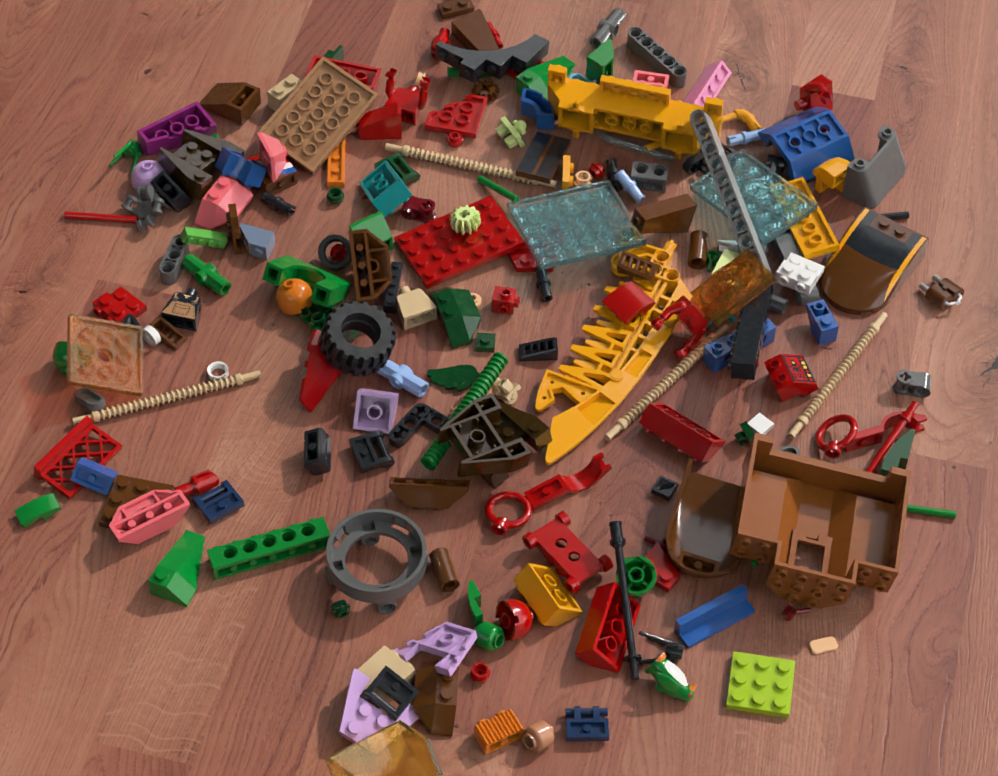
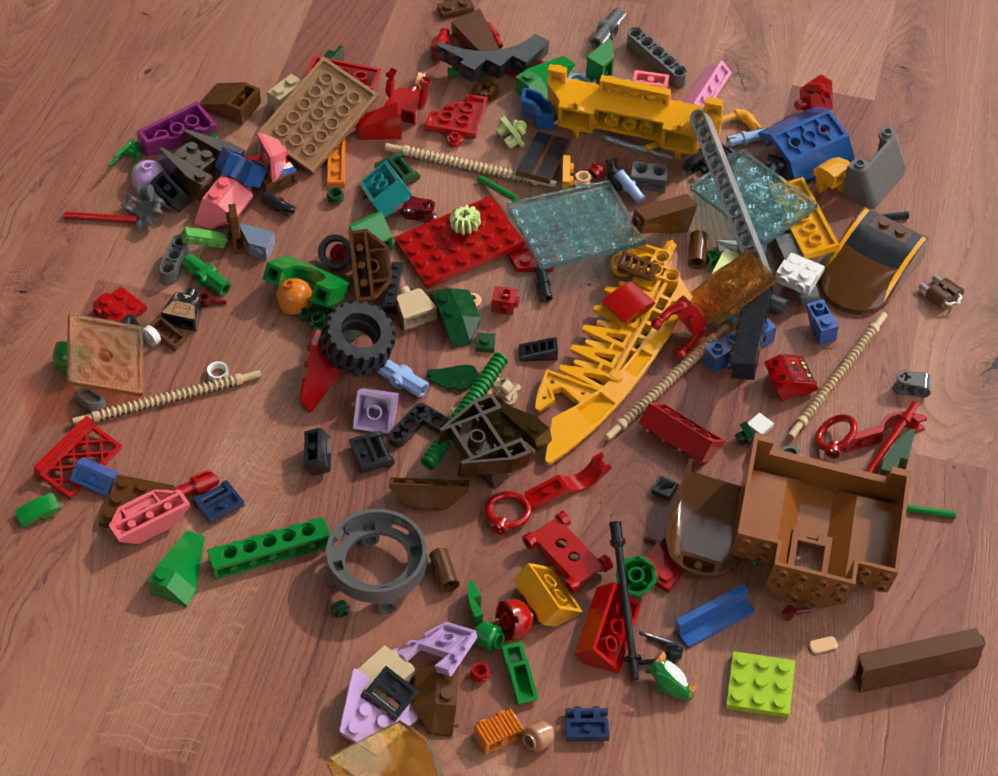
(206, 301): none -> dark red hand
(519, 673): none -> green slope
(918, 660): none -> reddish brown brick

